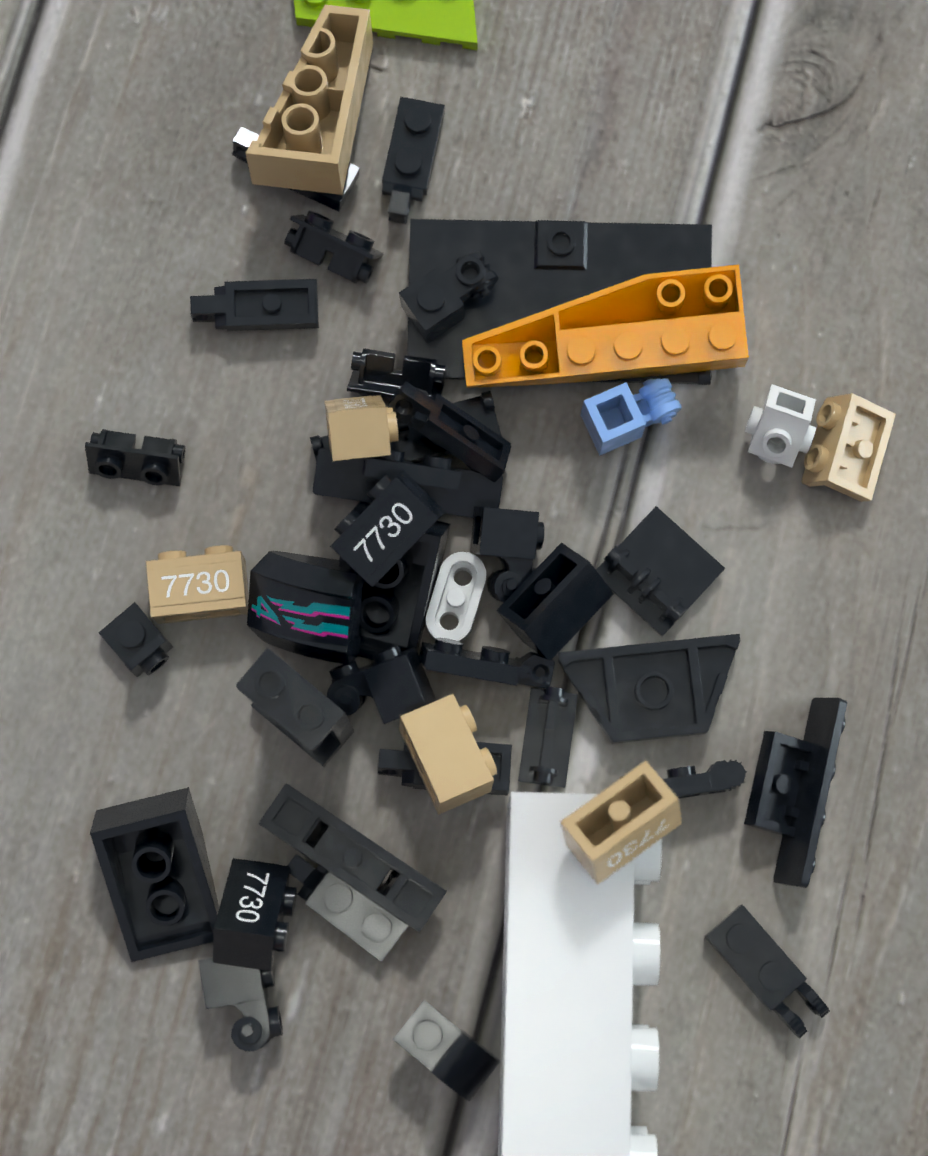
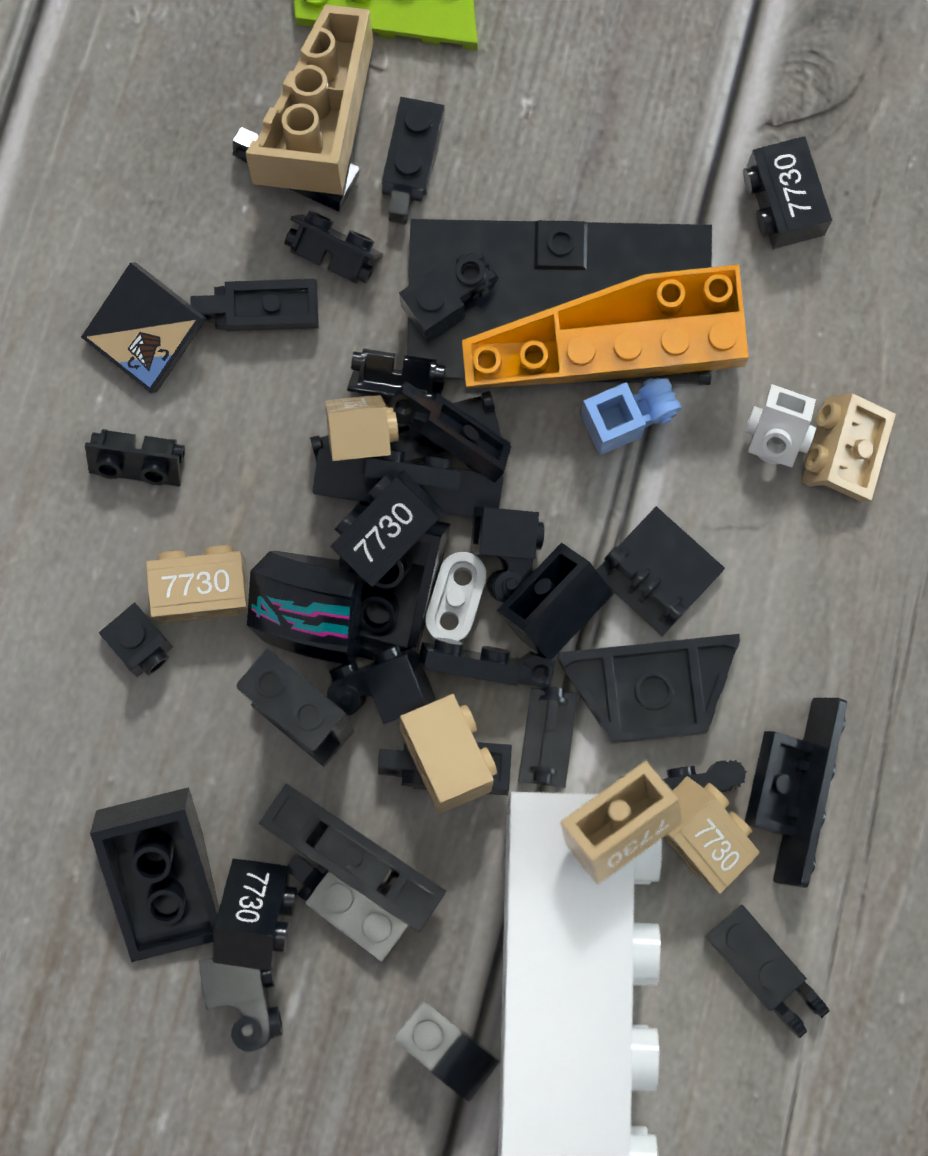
(143, 327): none -> tile
(710, 838): none -> tan brick
(787, 193): none -> black brick

